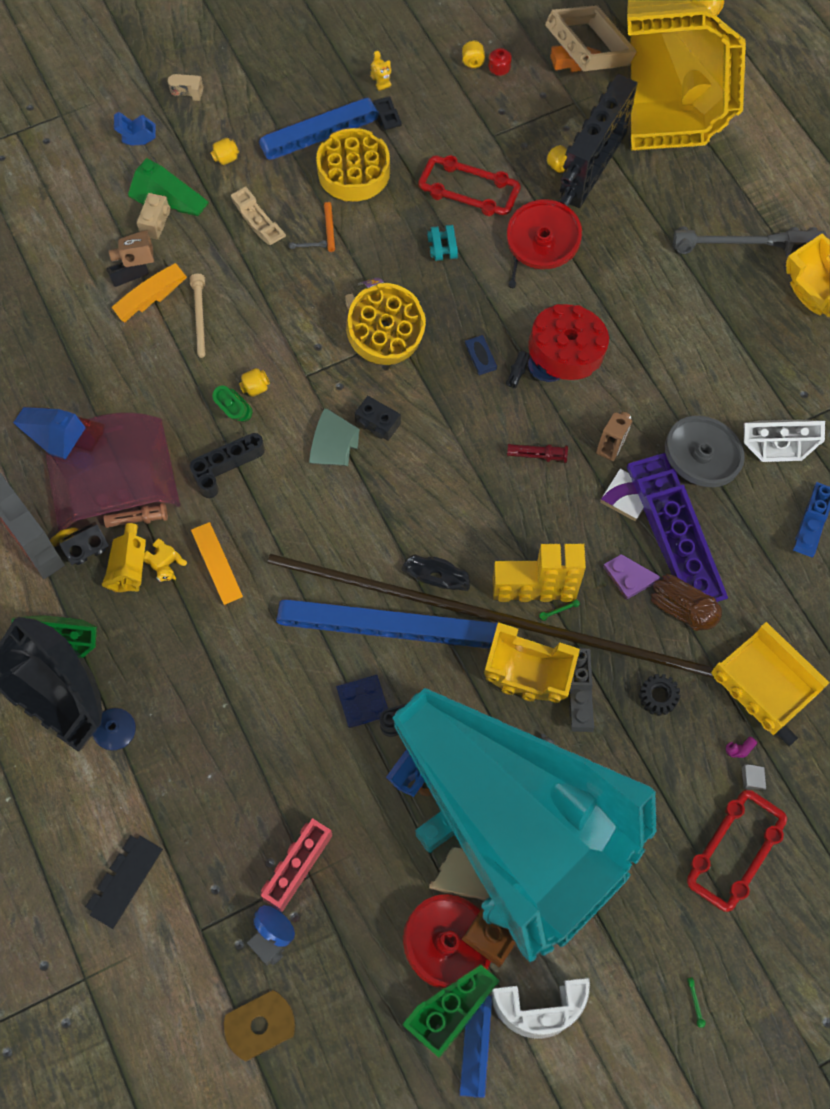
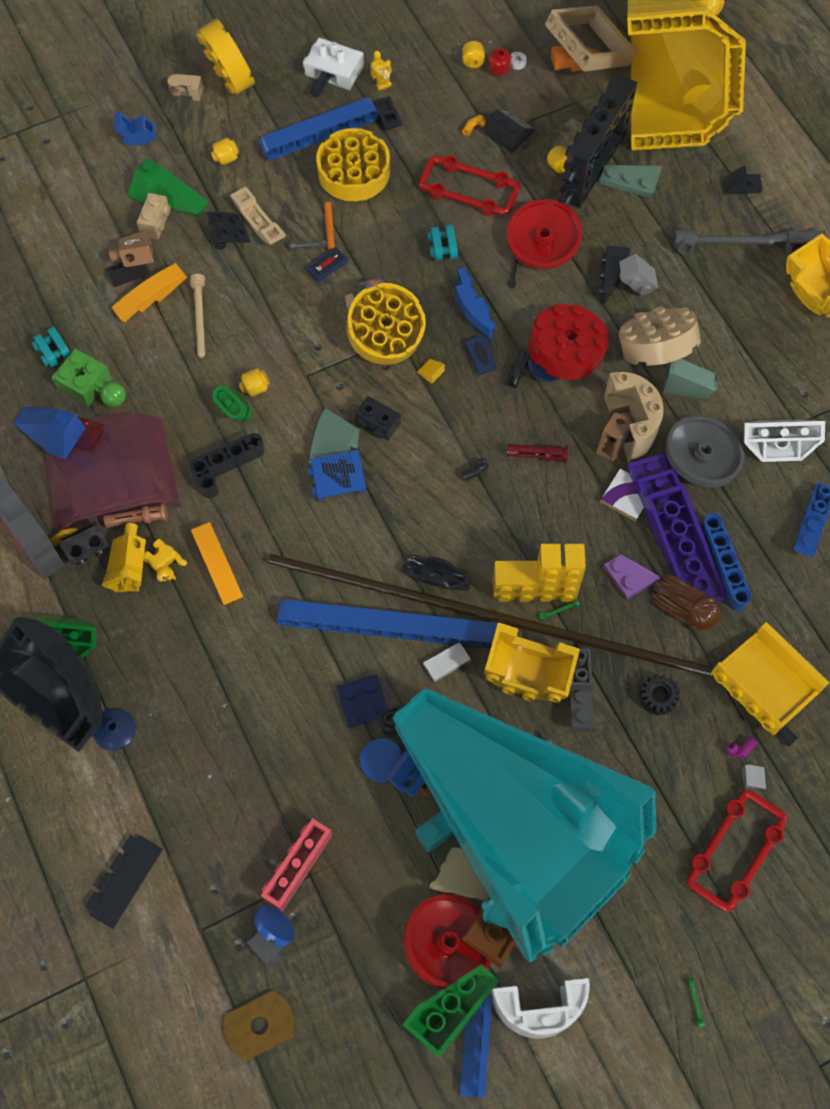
(41, 344): none -> teal brick
(86, 378): none -> bright green brick
(225, 56): none -> yellow brick
(227, 228): none -> black hinge
(327, 264): none -> tile
(333, 65): none -> white piece
(337, 475): none -> blue panel
(379, 759): none -> blue tile
(431, 370): none -> yellow slope
(446, 662): none -> white tile
(471, 123): none -> light orange arm
(472, 306): none -> blue slope
(482, 466): none -> black arm
(507, 129): none -> black slope
(518, 60): none -> white tile
(611, 272): none -> black slope
(633, 179): none -> sand green wing
(638, 275): none -> light grey brick
(645, 406): none -> tan cylinder
(659, 336): none -> tan brick
(689, 380): none -> sand green slope
(730, 570): none -> blue beam
(742, 183): none -> black slope

